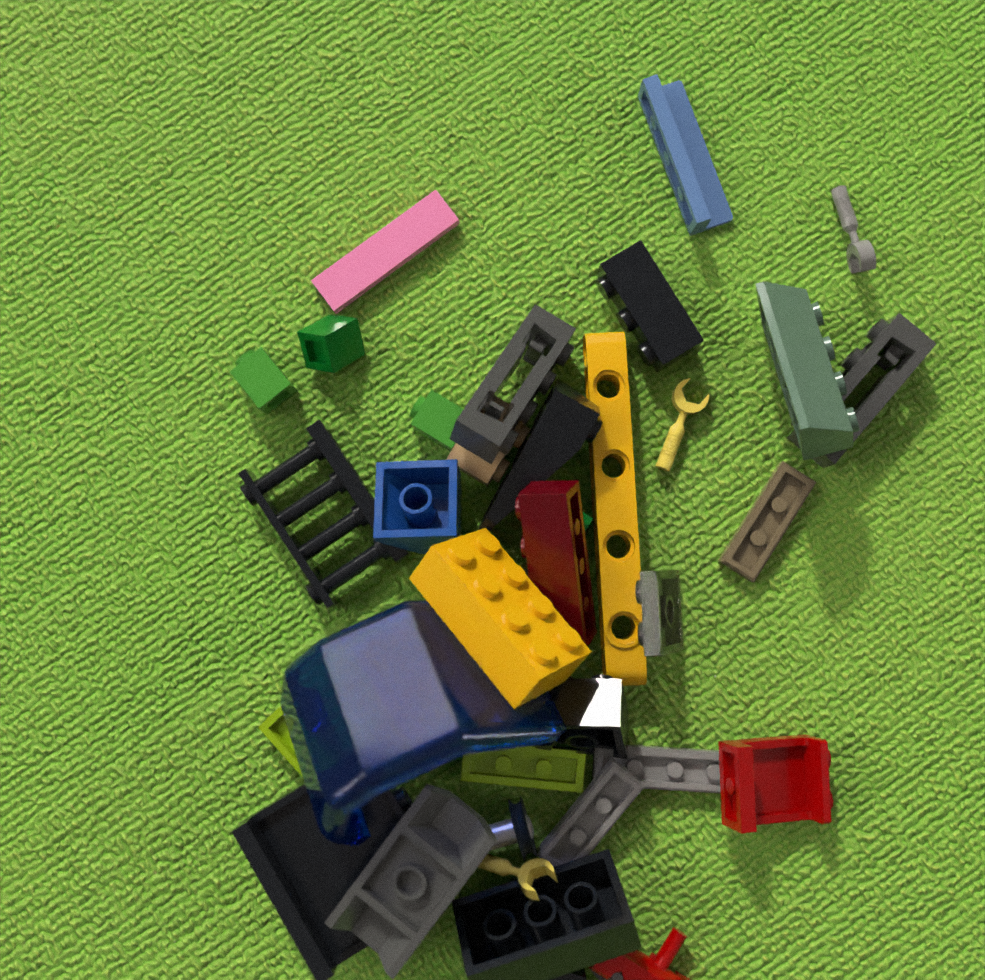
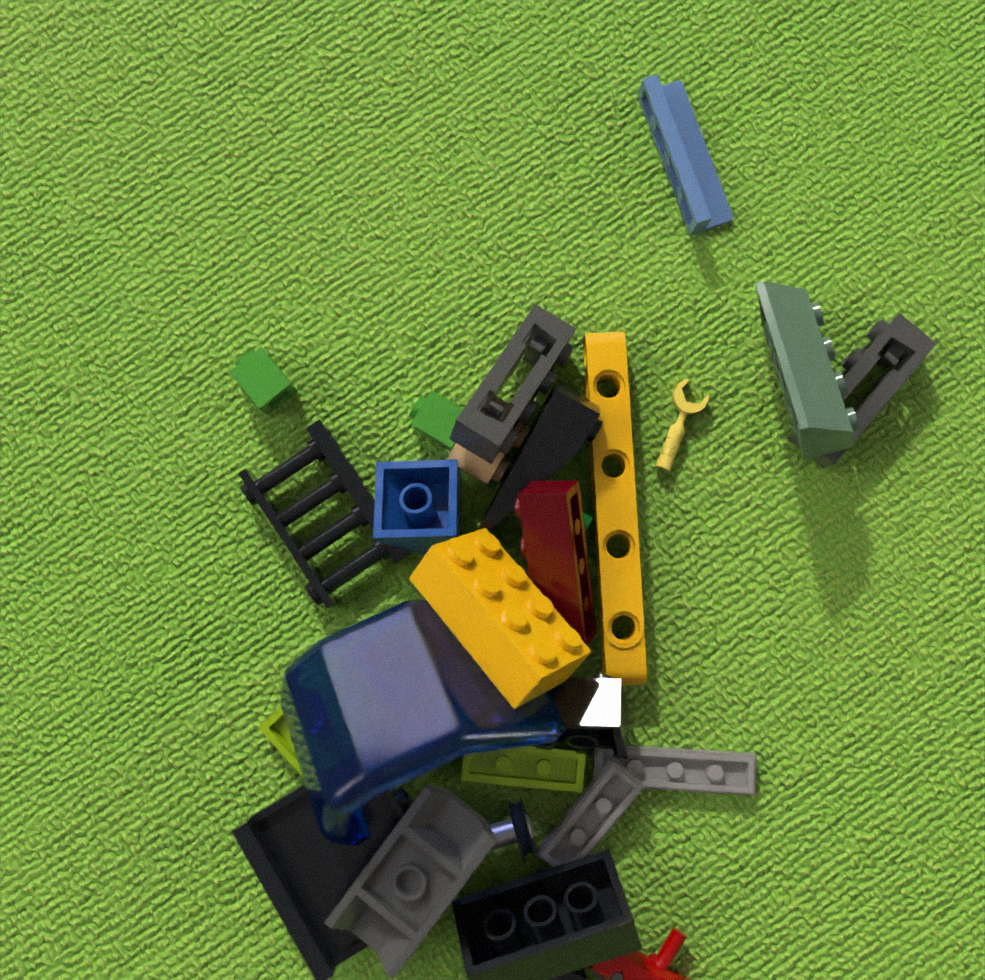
(331, 343): green panel -> none
(385, 251): bright pink tile -> none
(526, 874): light yellow piece -> none
(647, 307): black brick -> none
(661, 612): clear smoke plate -> none
(767, 521): dark tan tile -> none
(774, 781): red panel -> none
(859, 253): light grey piece -> none

